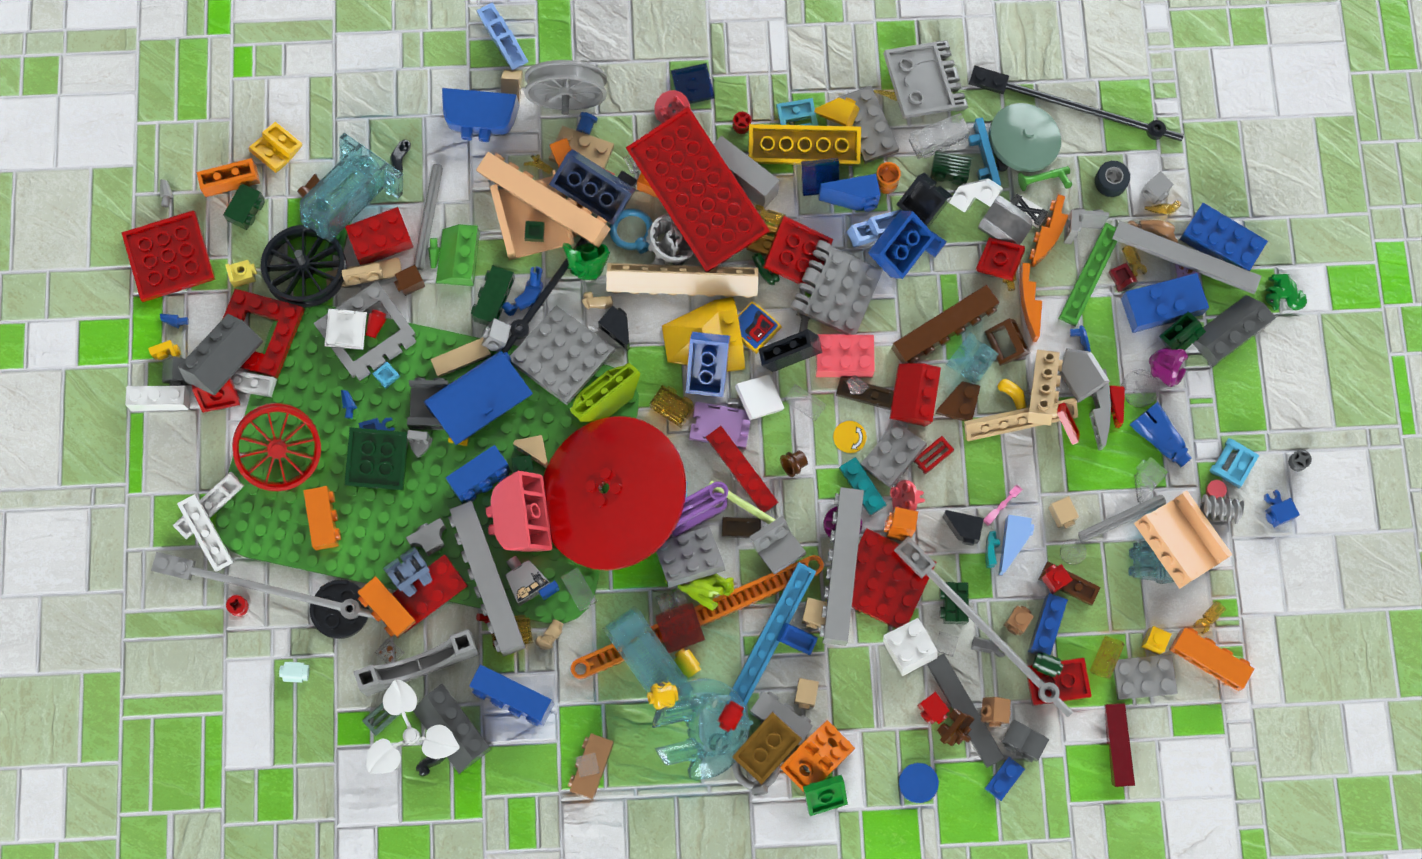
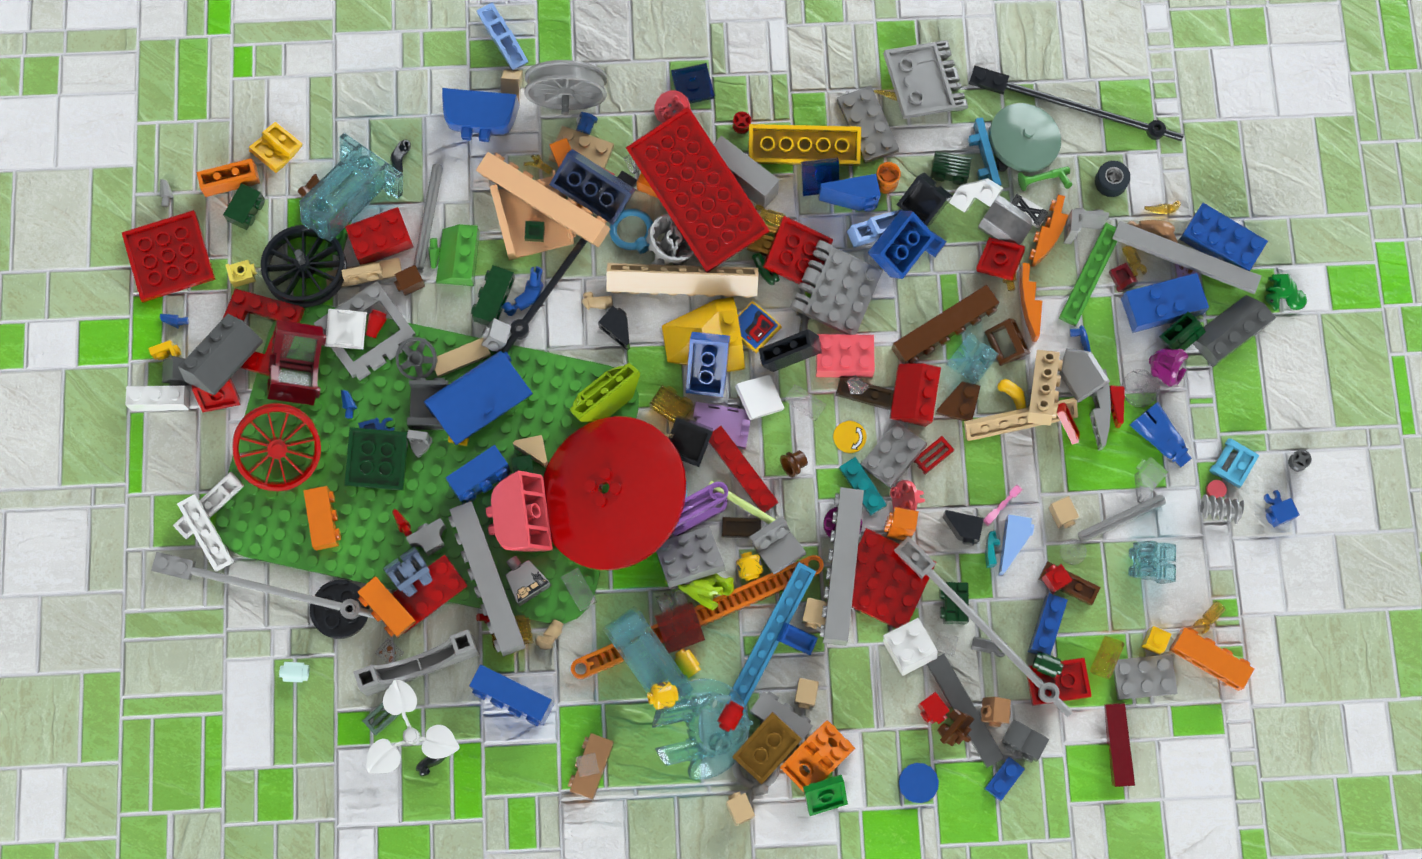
(240, 608): red wheel -> none
(254, 383): white tile -> none
(295, 362): none -> dark red window
(386, 375): medium azure tile -> none
(403, 525): none -> red bar
(416, 358): none -> dark grey wheel
(442, 709): dark grey slope -> none
(549, 590): blue tile -> none
(561, 355): light grey plate -> none
(586, 260): green head -> none
(690, 439): none -> black piece
(739, 808): none -> tan brick
(749, 566): none -> yellow head
(797, 111): medium azure plate -> none
(839, 111): yellow slope -> none
(939, 136): clear brick -> none
(1018, 620): medium nougat brick -> none
(1157, 188): light grey brick -> none
(1183, 539): light nougat panel -> none

